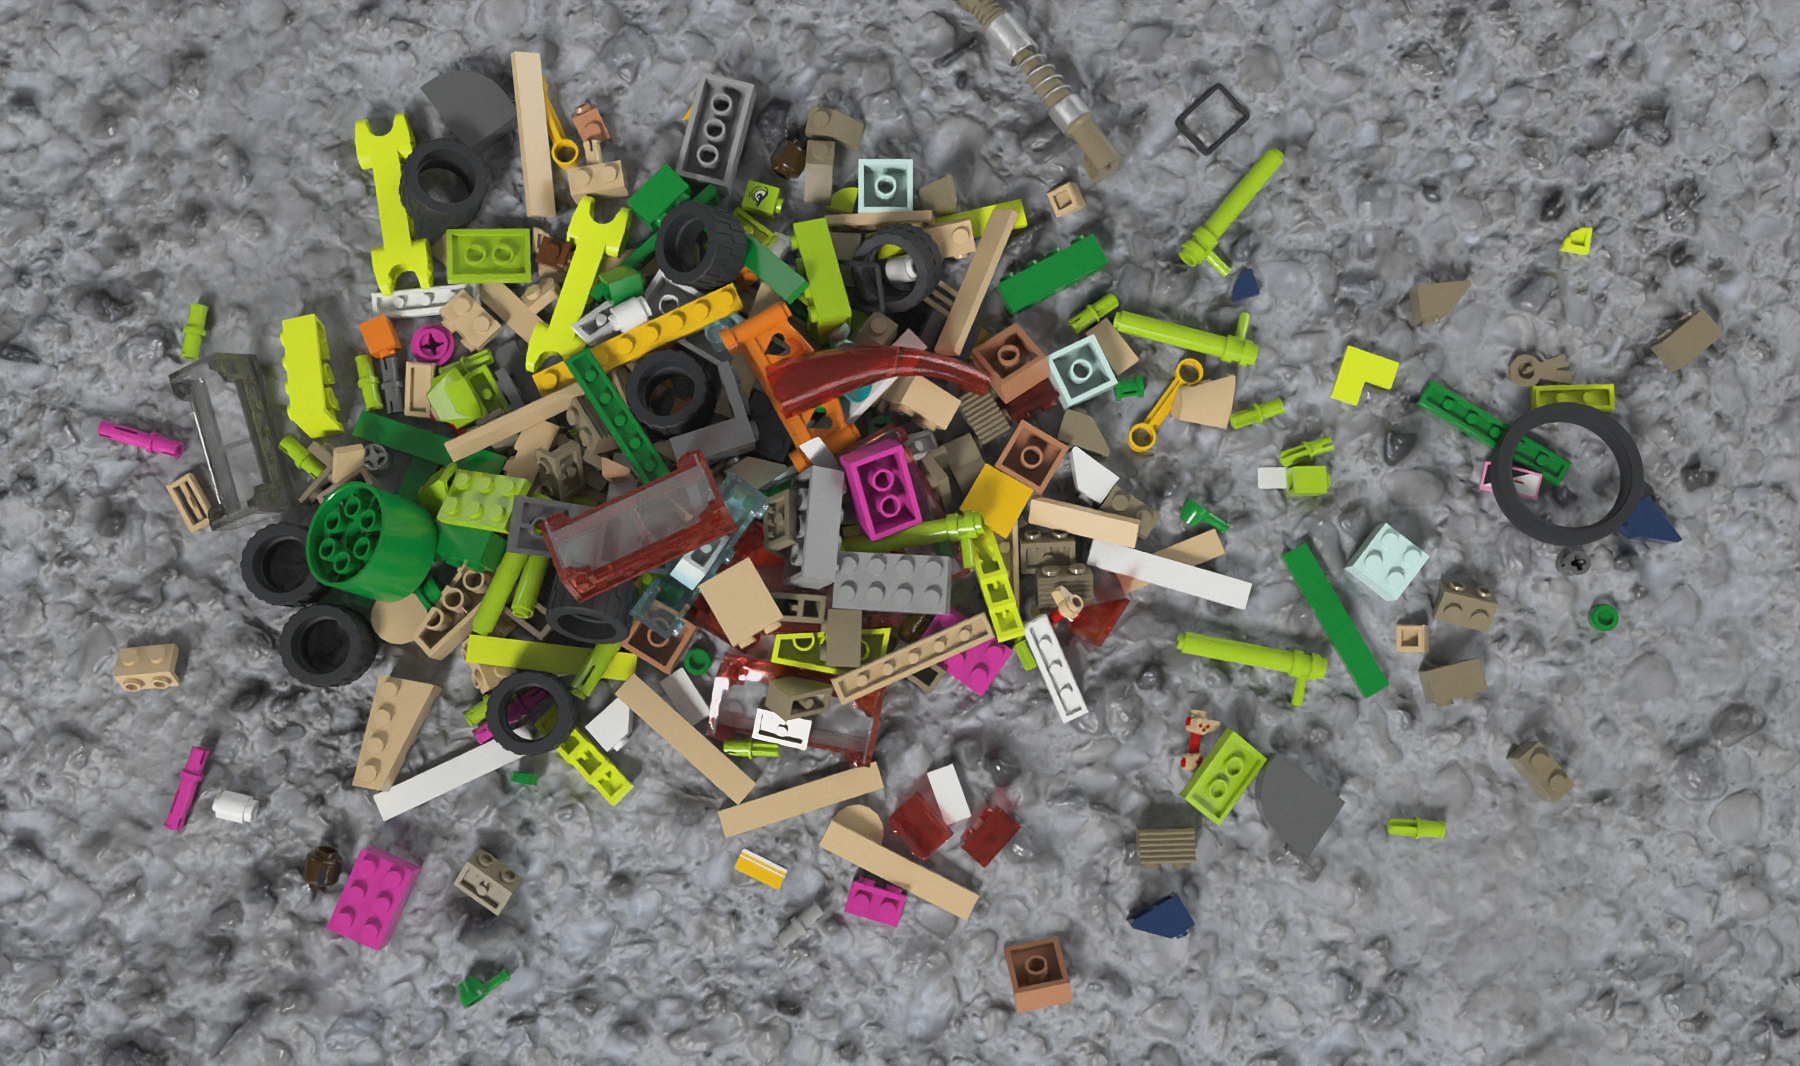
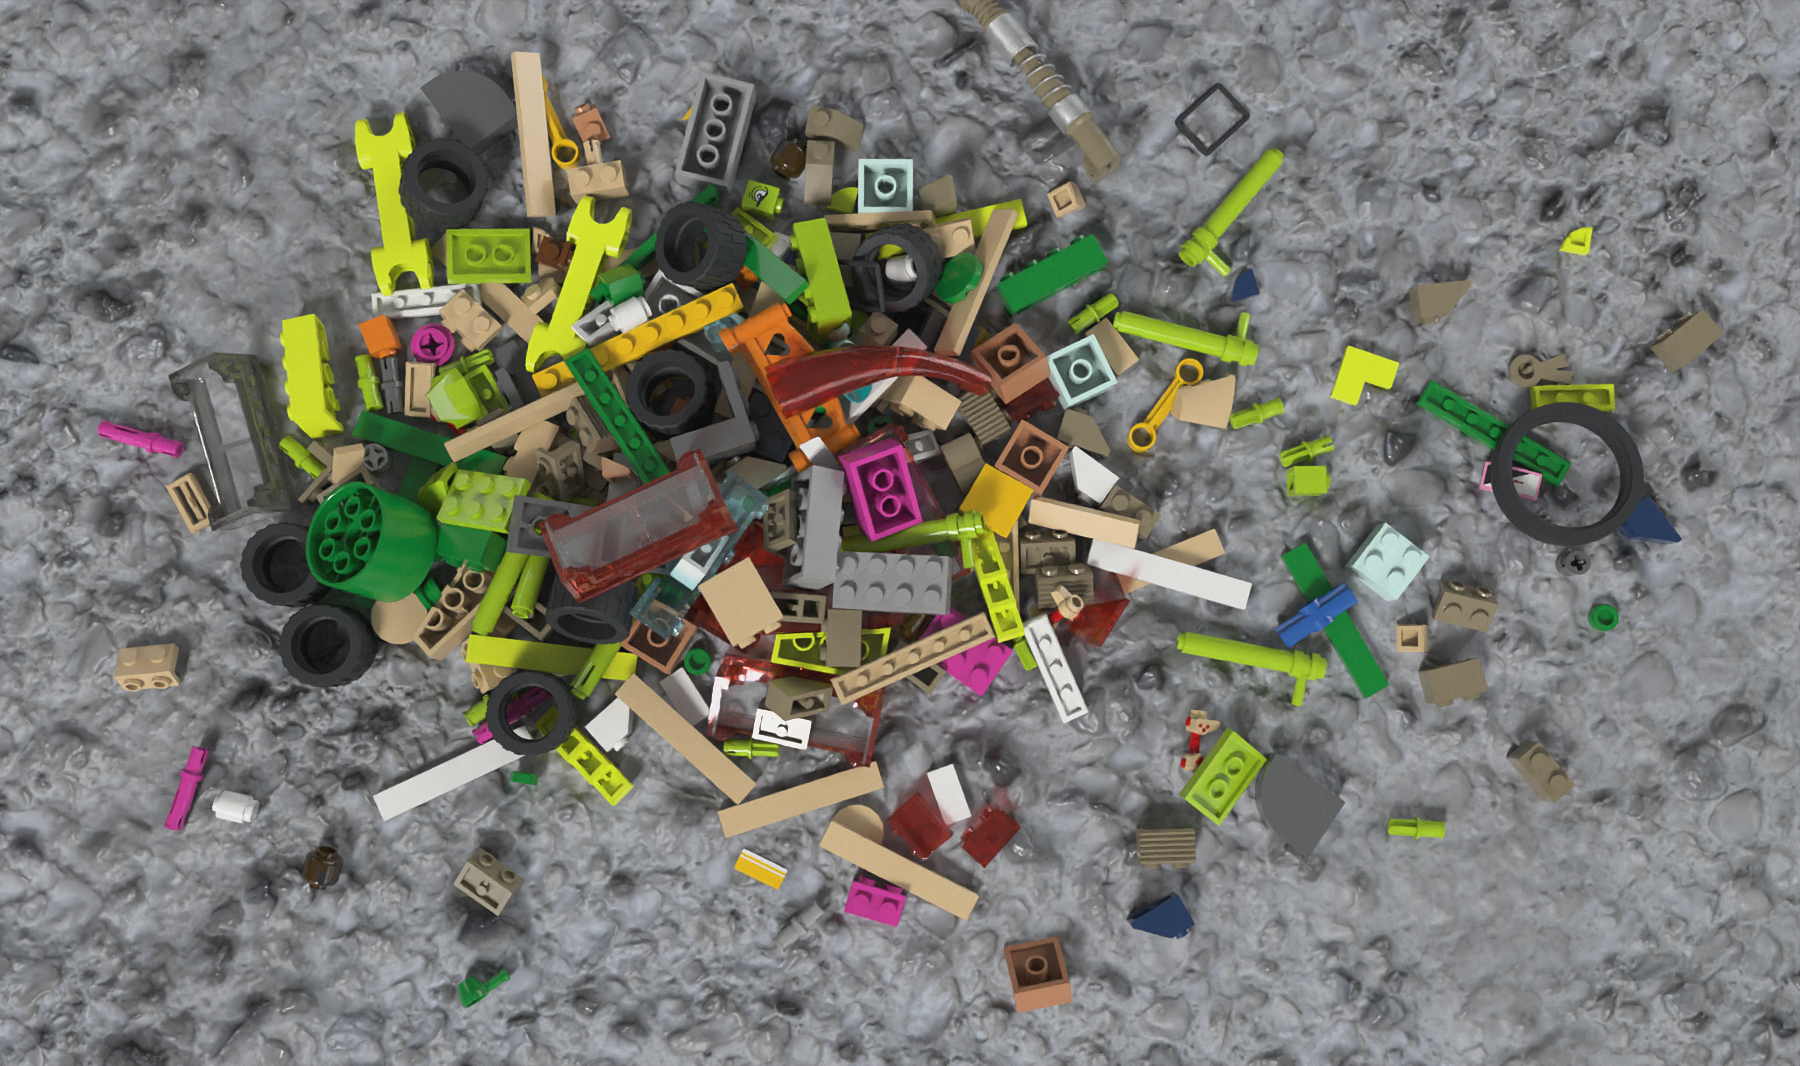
(194, 332): lime pin -> none
(374, 898): dark pink brick -> none
(391, 729): tan wedge -> none
(658, 196): green brick -> none
(937, 474): dark tan bracket -> none
(959, 277): none -> green tile
(1129, 387): green bush -> none
(1194, 514): green bar -> none
(1272, 477): white sticker -> none
(1316, 614): none -> blue piece

